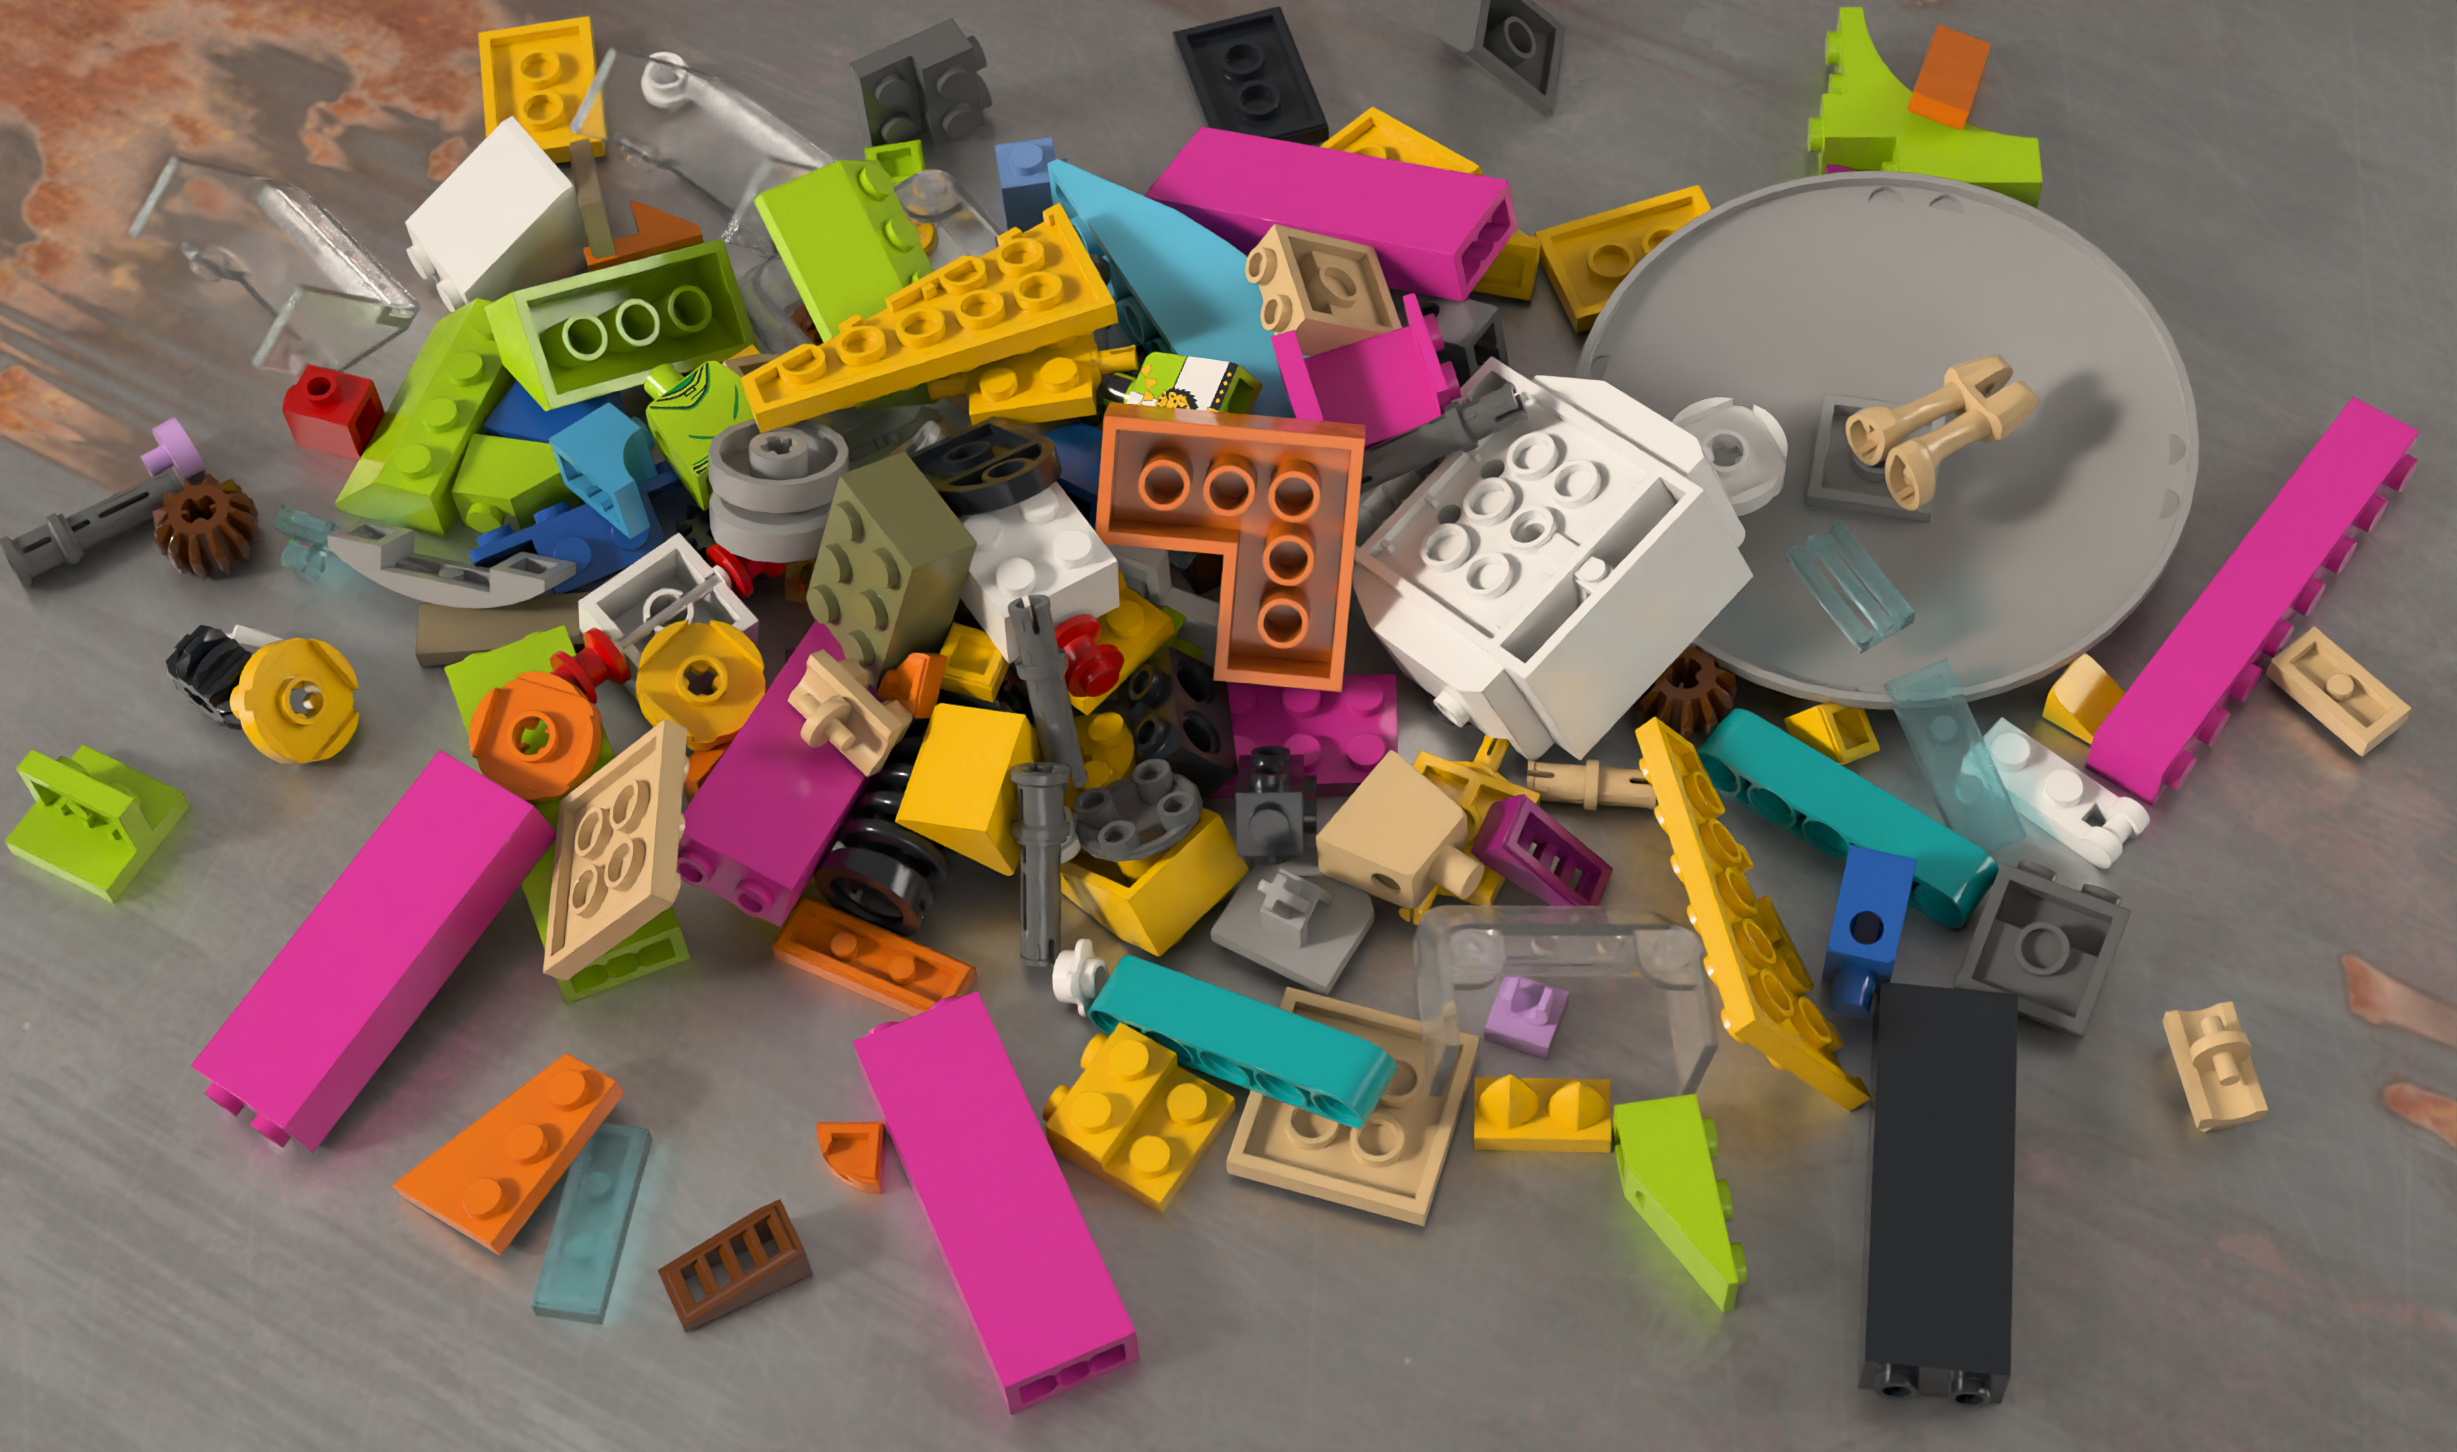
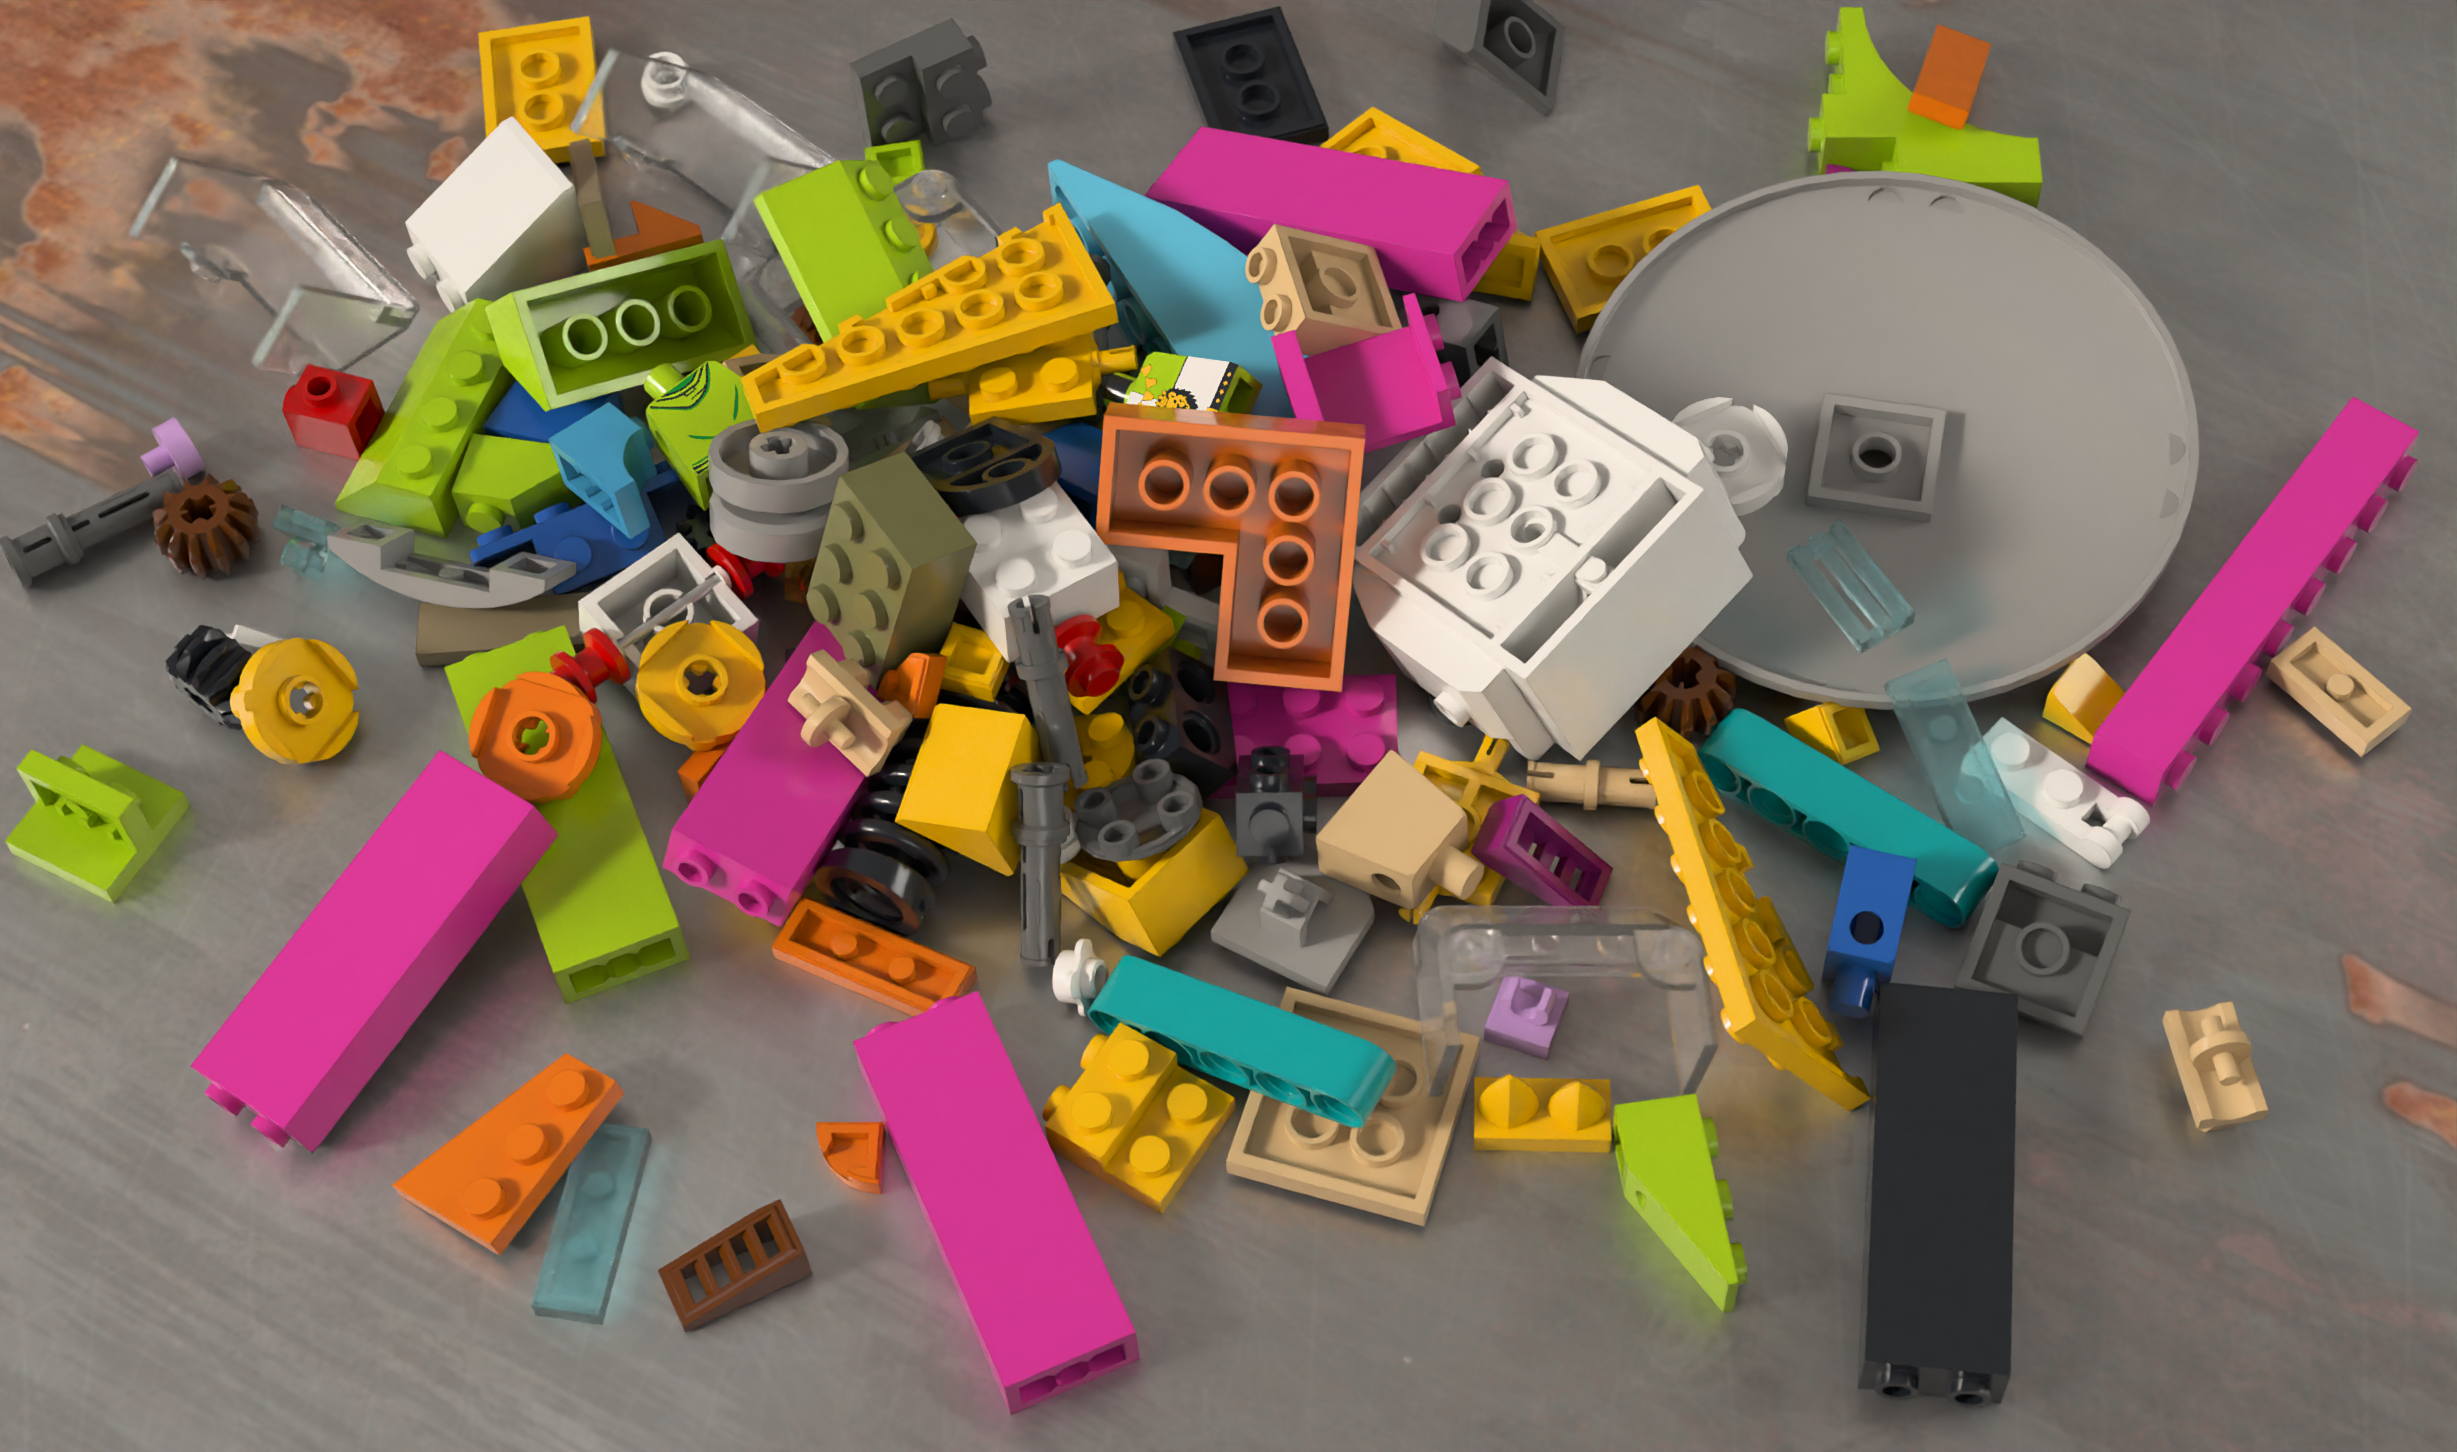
(617, 851): tan plate -> none
(1025, 180): medium blue brick -> none
(1447, 433): dark grey pin -> none
(1981, 412): tan piece -> none

